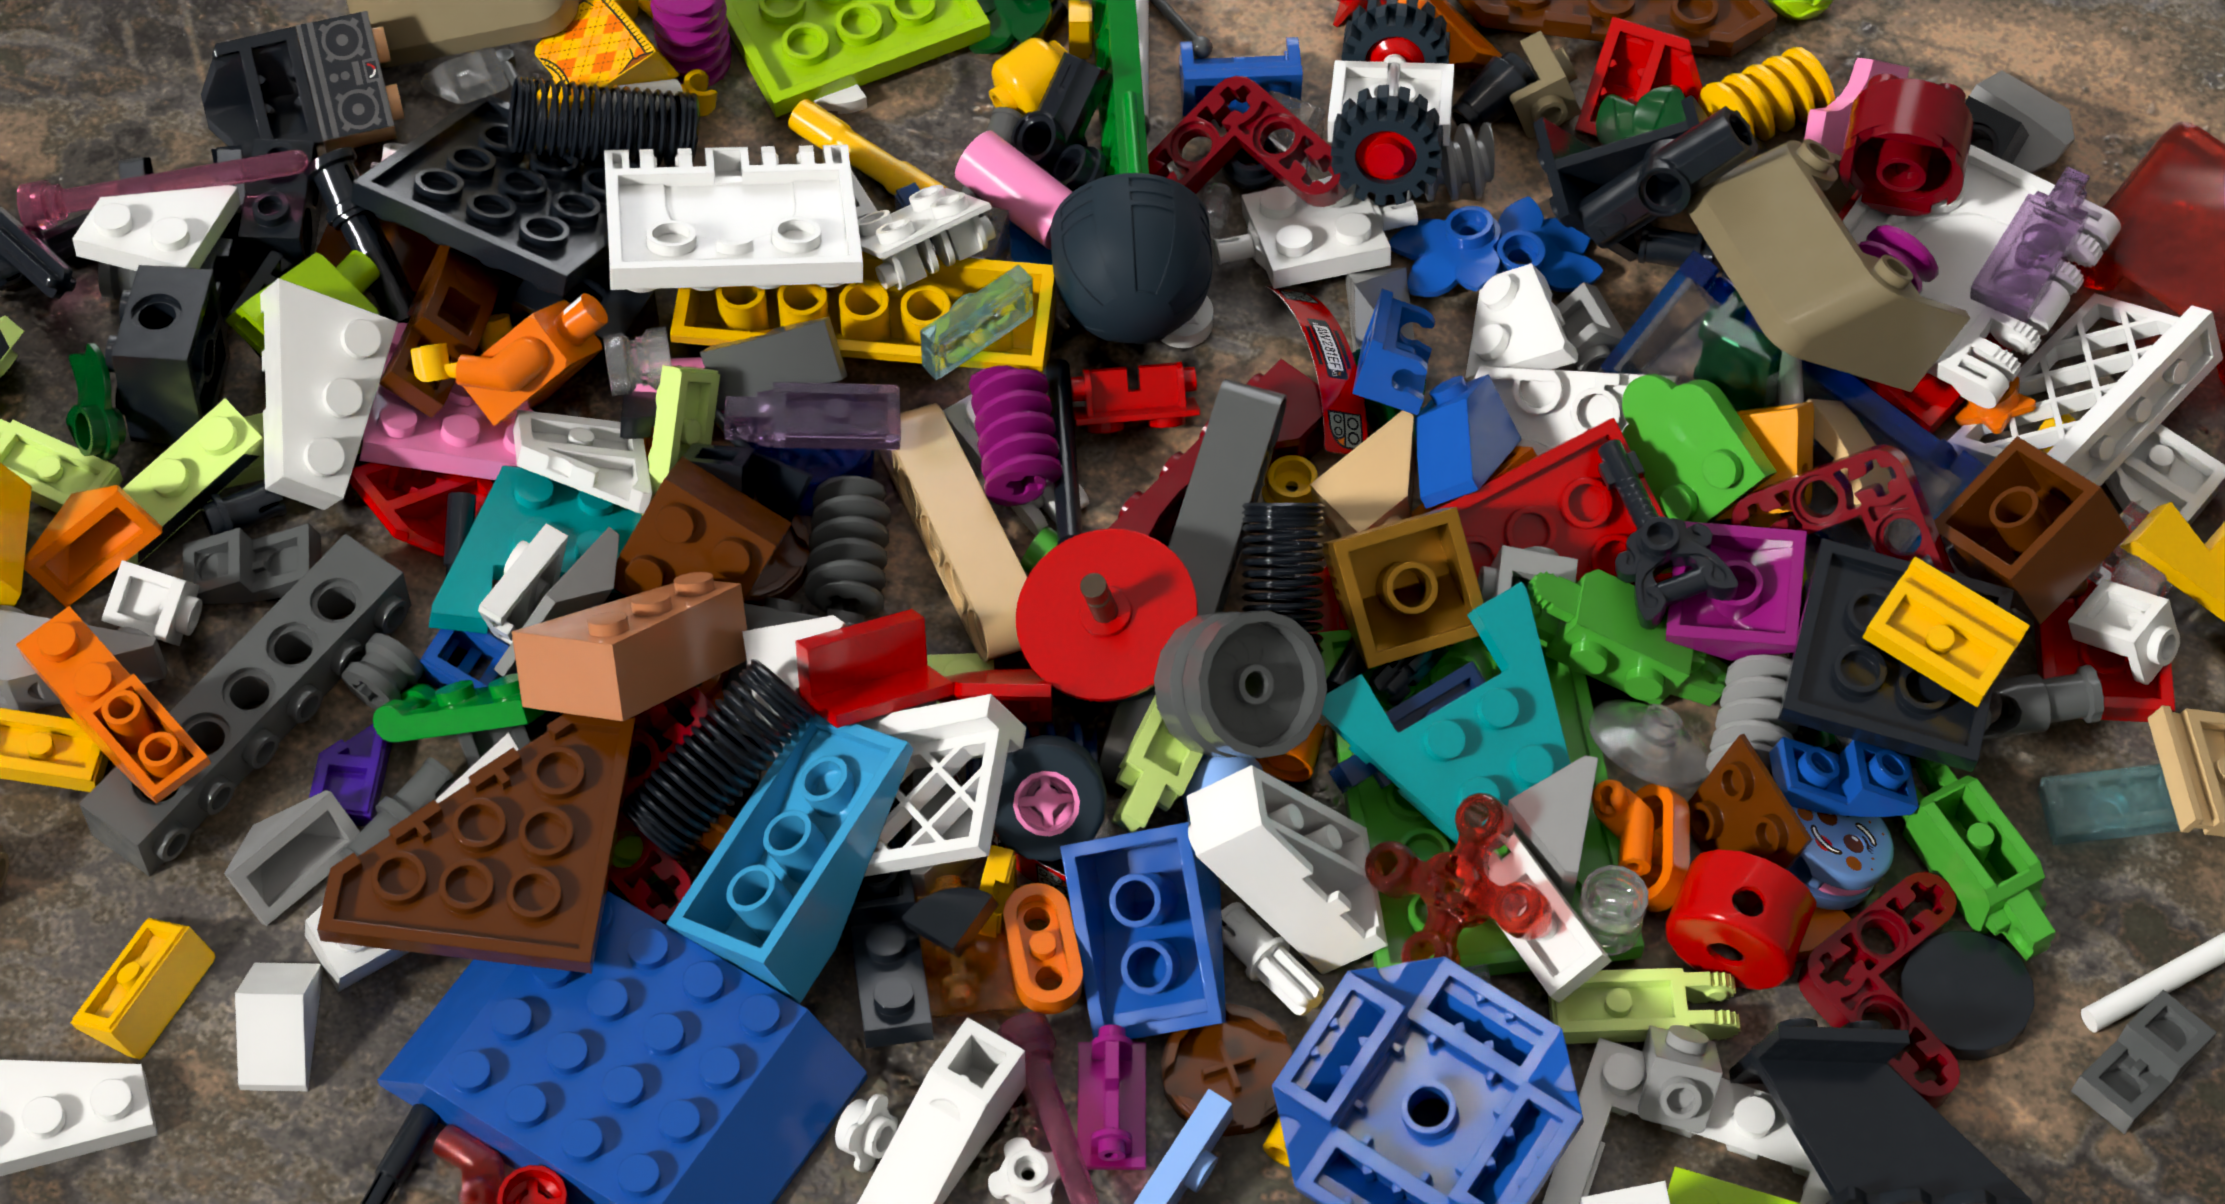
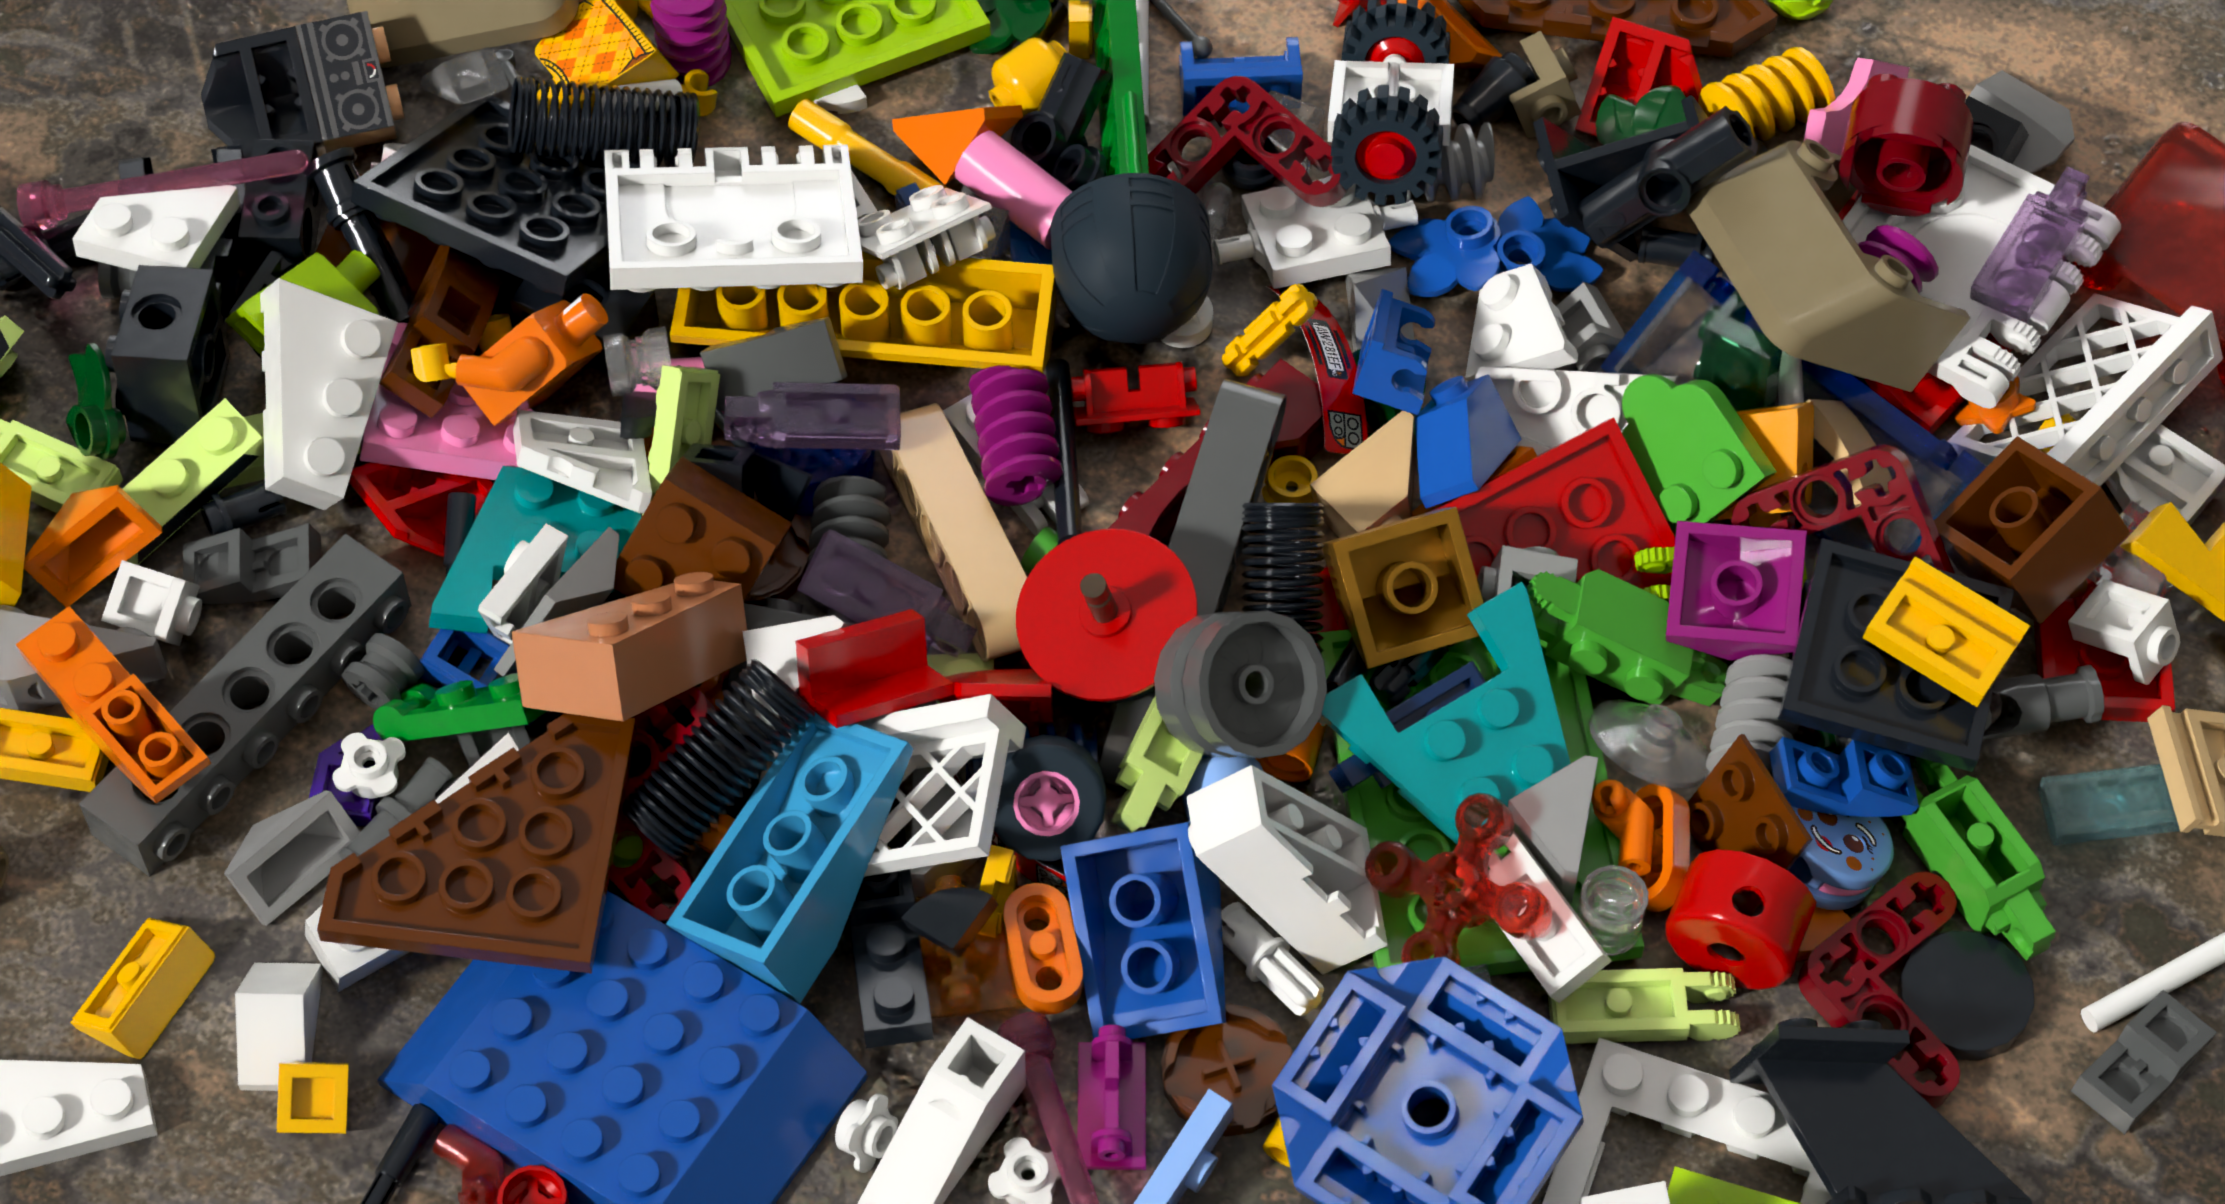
(312, 1097): none -> yellow plate
(373, 781): none -> white plate
(872, 587): none -> clear purple hinge
(944, 136): none -> orange slope
(977, 322): clear light blue plate -> none
(1269, 330): none -> yellow axle
(1660, 545): black piece -> none
(1680, 1078): light grey bracket -> none

